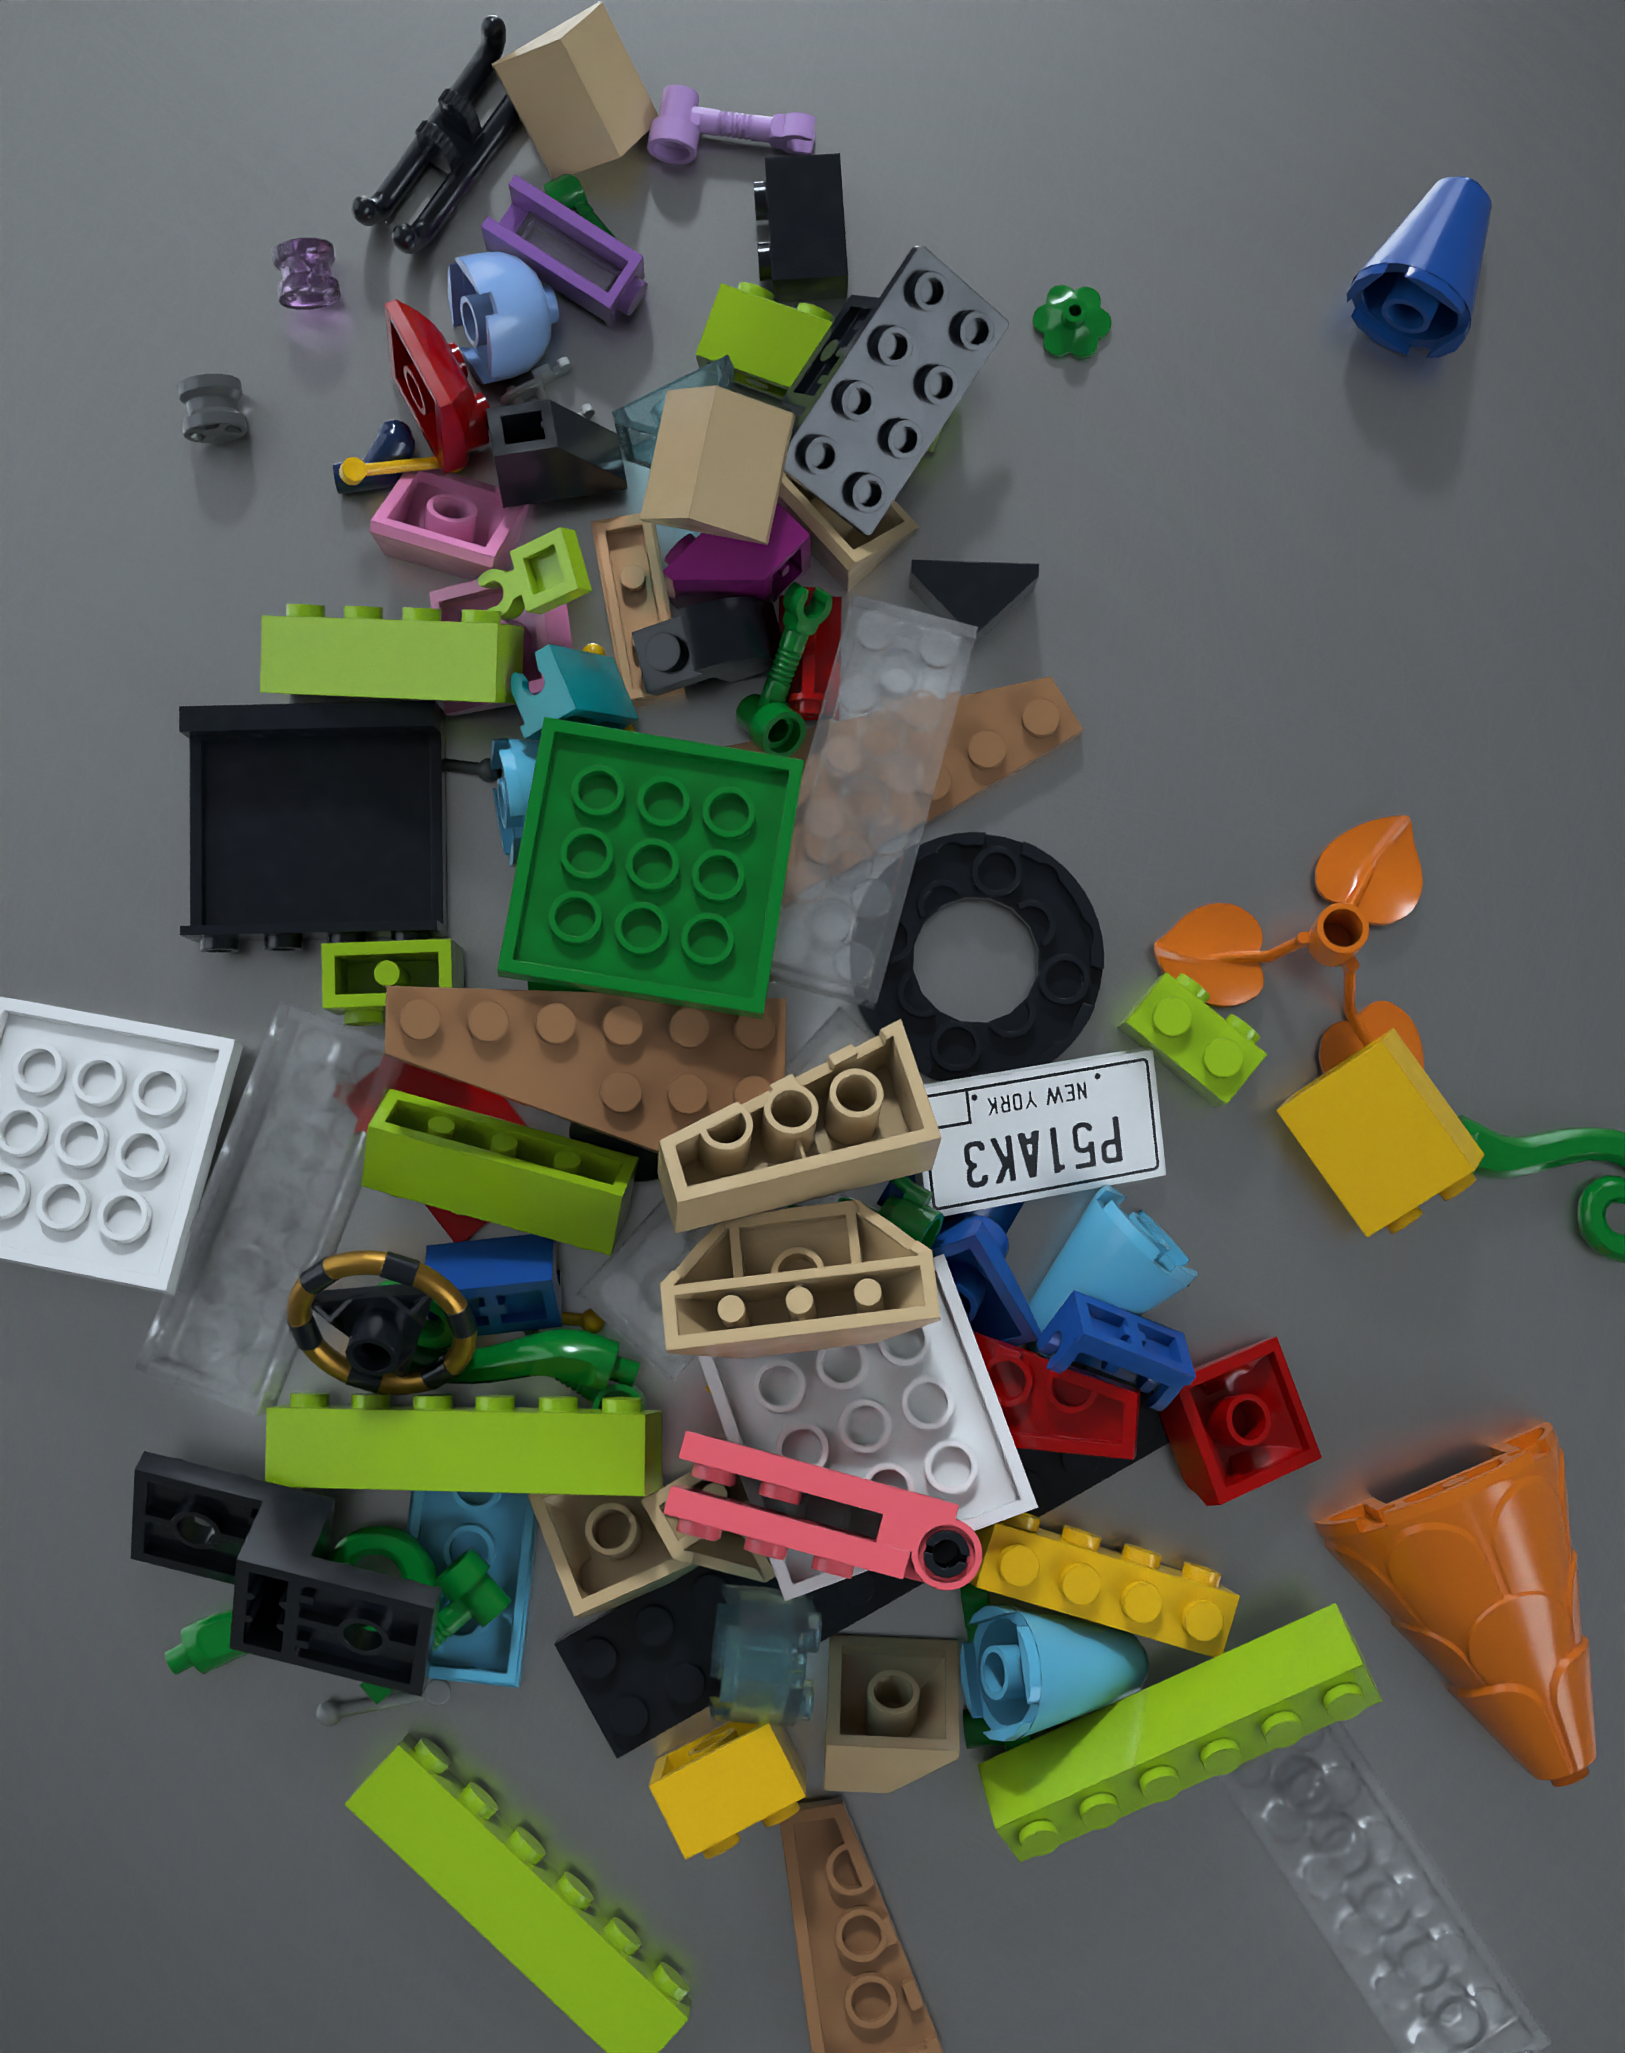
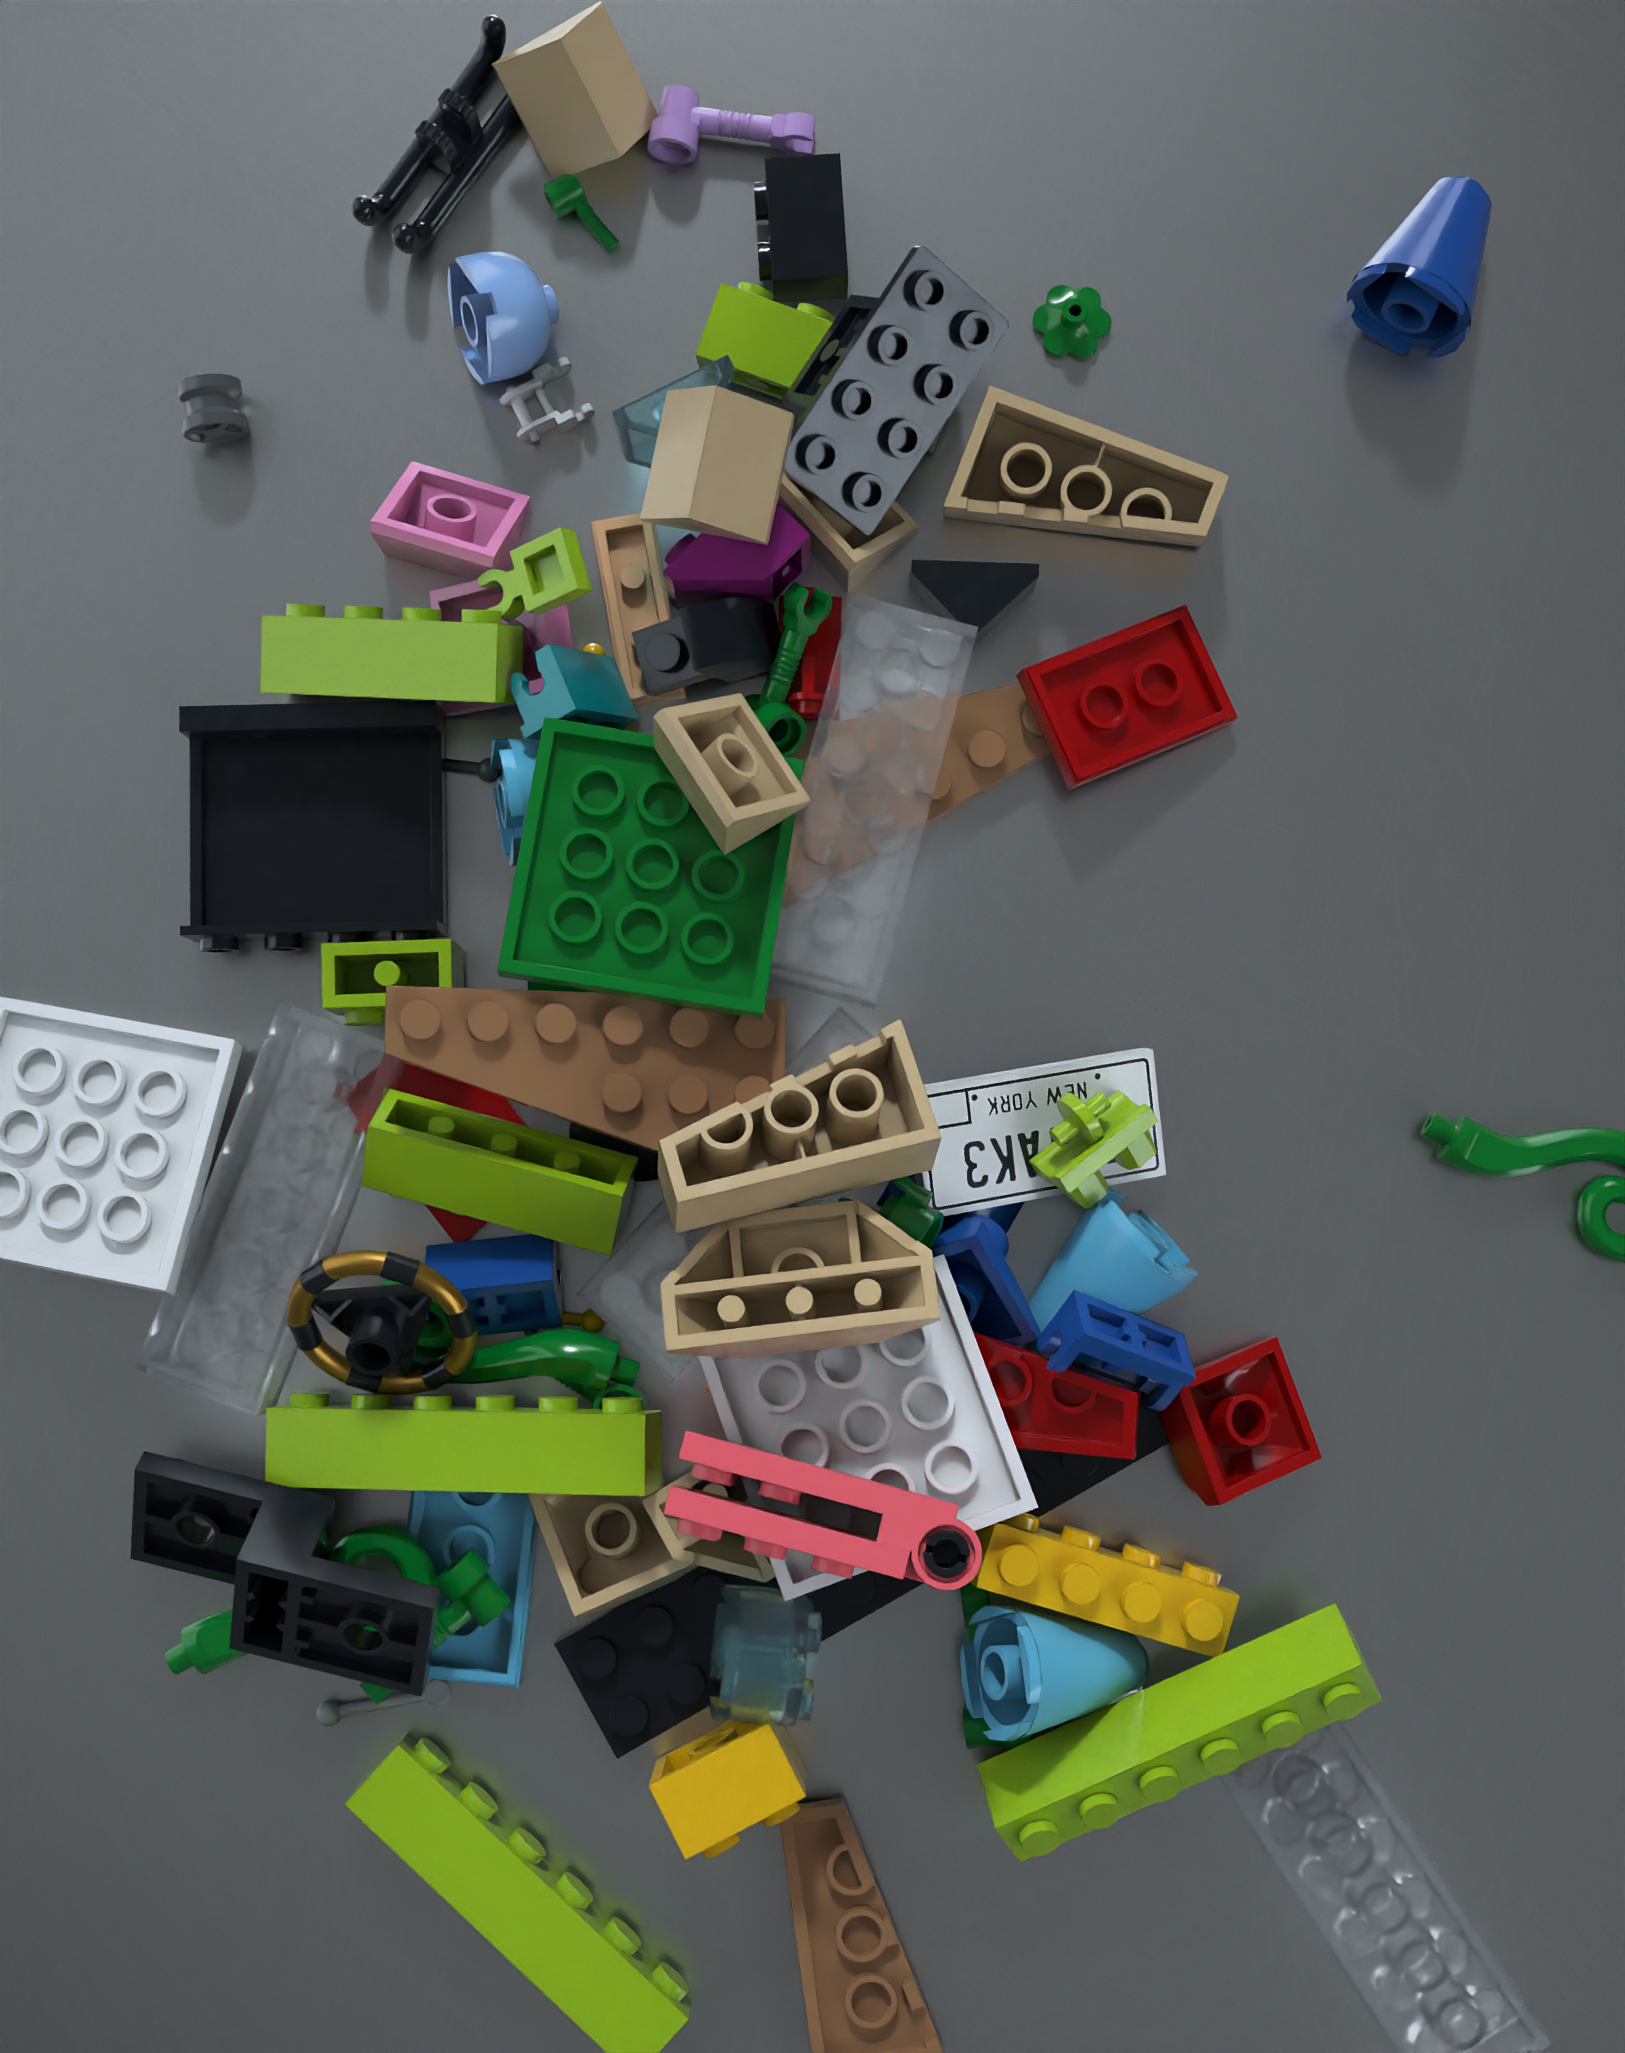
(306, 273): clear purple wheel -> none
(354, 469): yellow hinge -> none
(391, 443): dark blue arm -> none
(435, 386): red slope -> none
(552, 454): black slope -> none
(568, 252): medium lavender window -> none
(727, 768): none -> tan slope
(889, 1711): tan slope -> none
(1067, 957): black plate -> none
(1072, 476): none -> tan wedge
(1090, 1139): none -> lime hips
(1126, 696): none -> red tile
(1193, 1039): lime brick -> none
(1369, 878): orange plant -> none
(1382, 1135): yellow brick -> none
(1488, 1596): orange cone -> none

